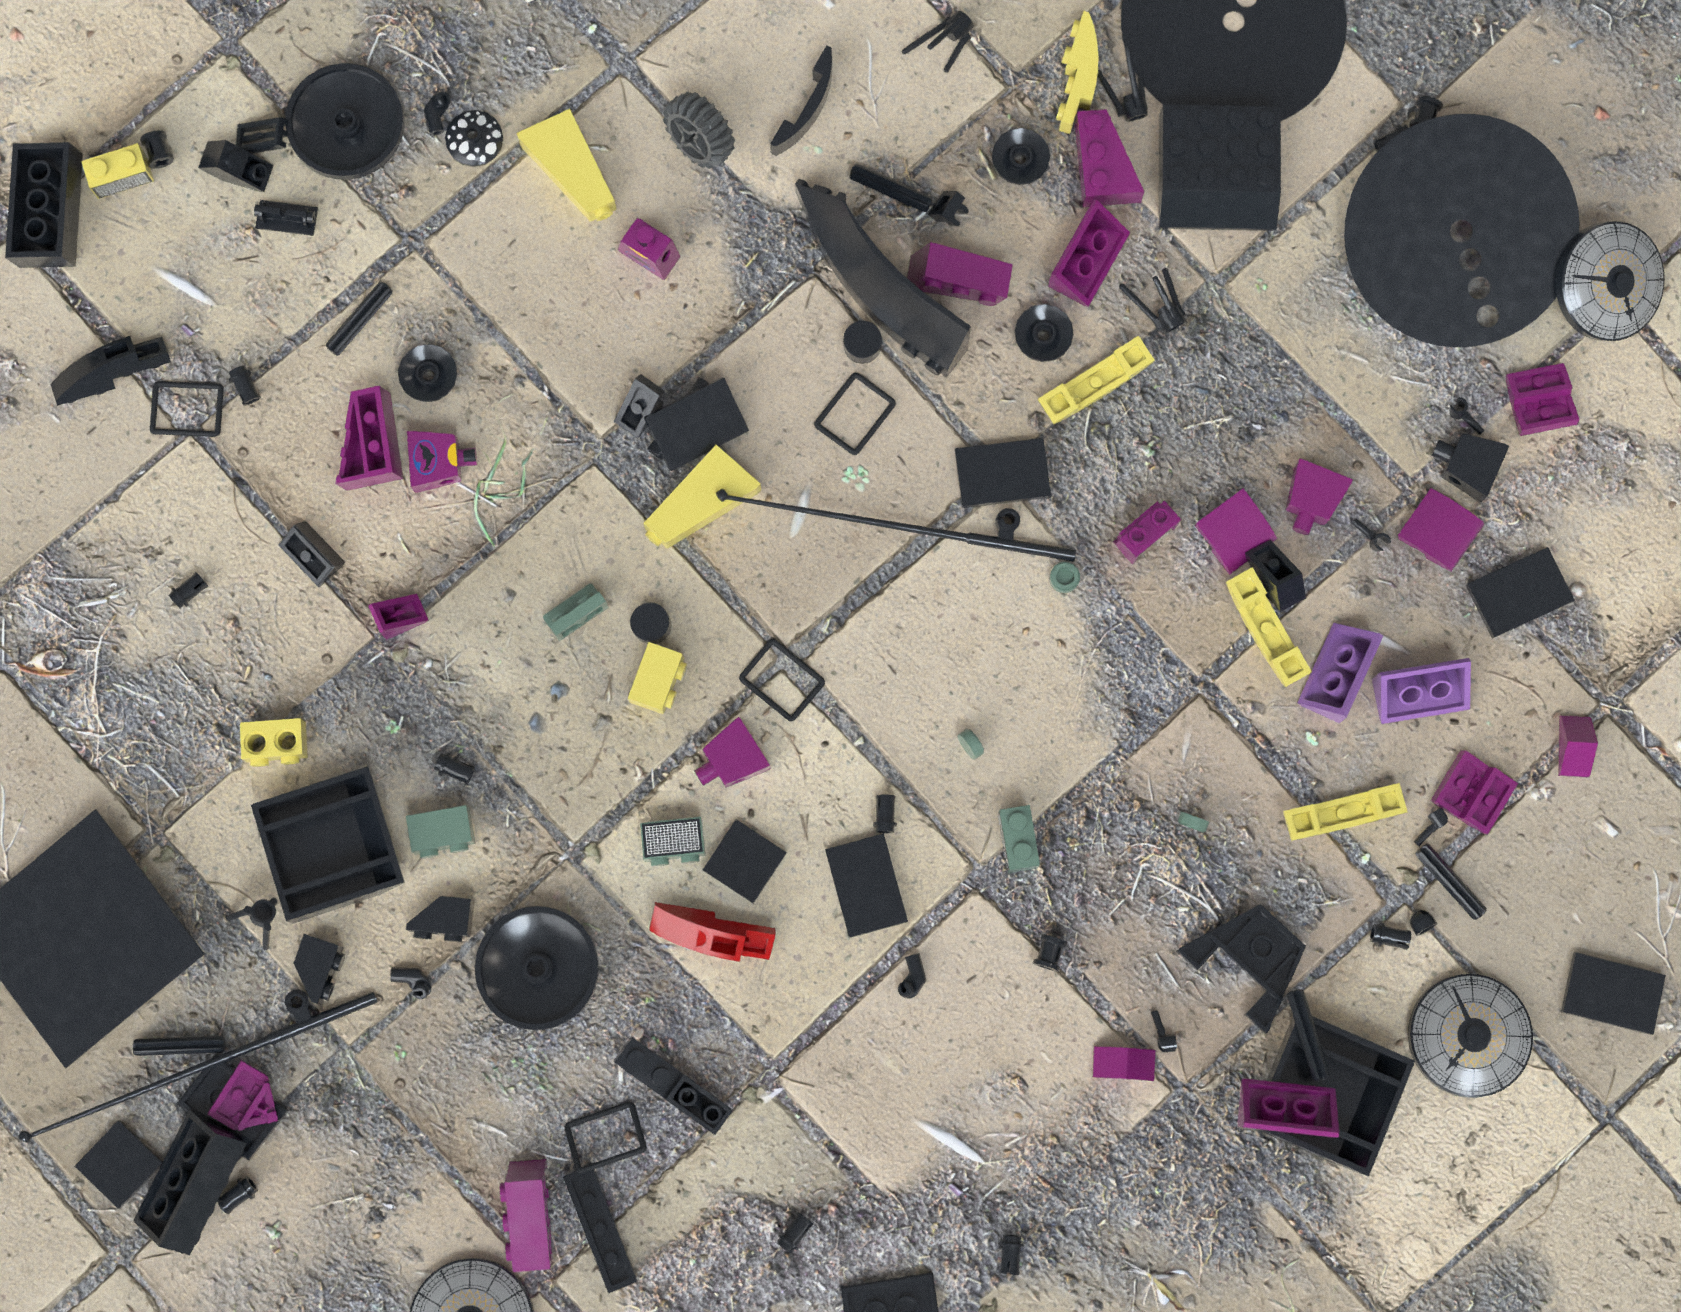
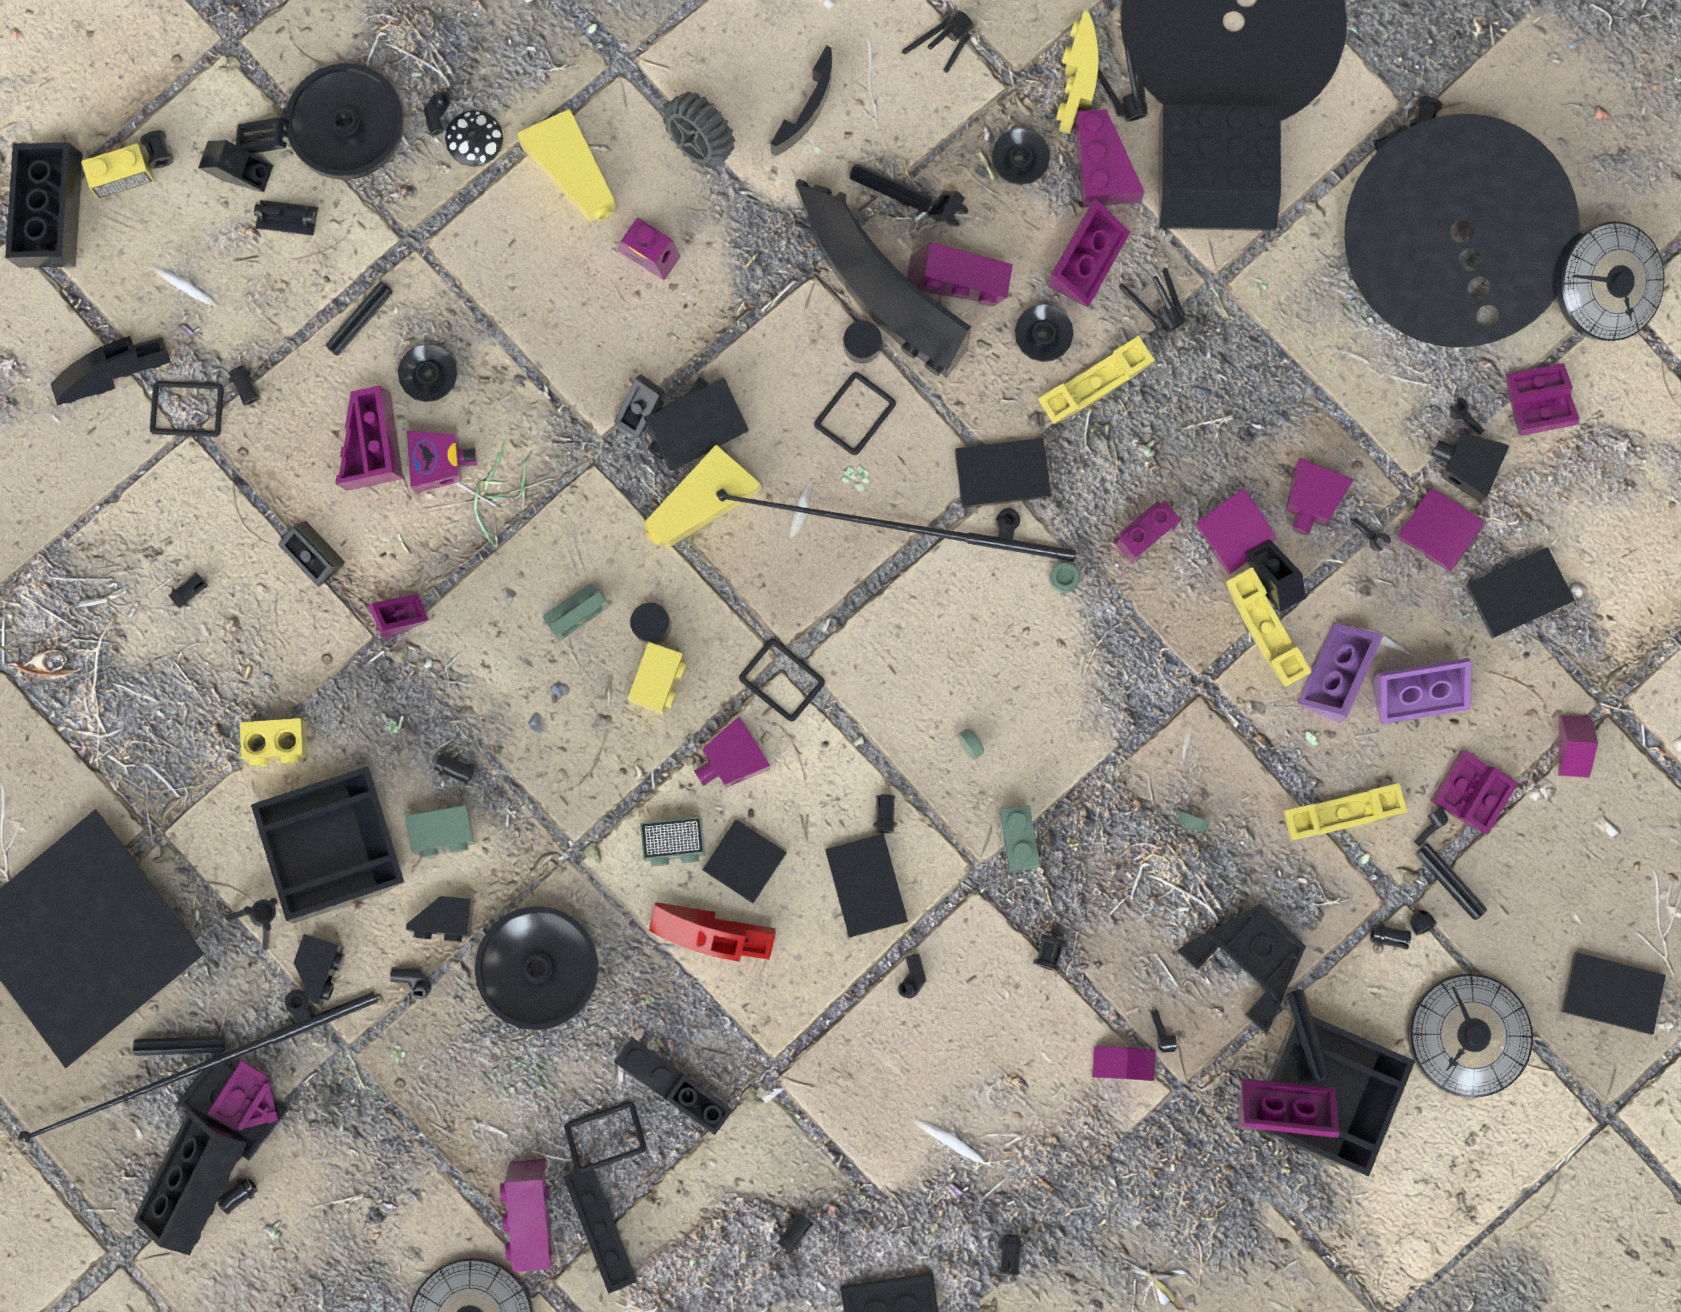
(119, 1164): black tile -> none

